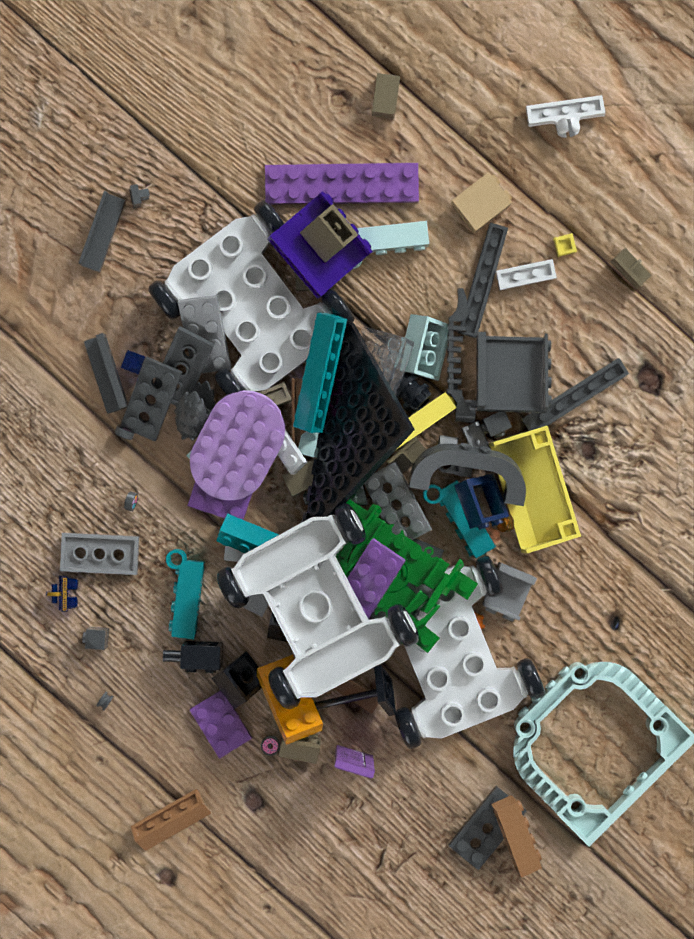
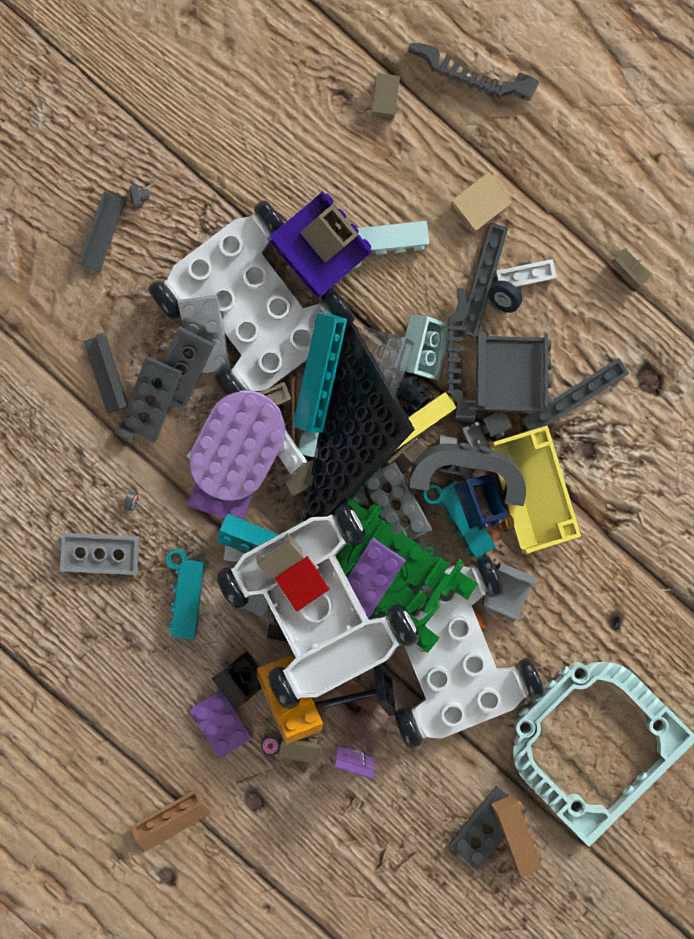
(64, 585): clear blue hips -> none
(96, 638): dark grey brick -> none
(105, 701): dark grey bush -> none
(133, 362): clear blue brick -> none
(193, 410): dark grey head -> none
(197, 655): black brick -> none
(281, 558): none -> dark tan panel
(302, 583): none -> red tile
(342, 182): medium lavender plate -> none
(505, 296): none -> black wheel
(523, 86): none -> dark grey piece
(565, 113): white plate -> none
(565, 245): light yellow tile -> none

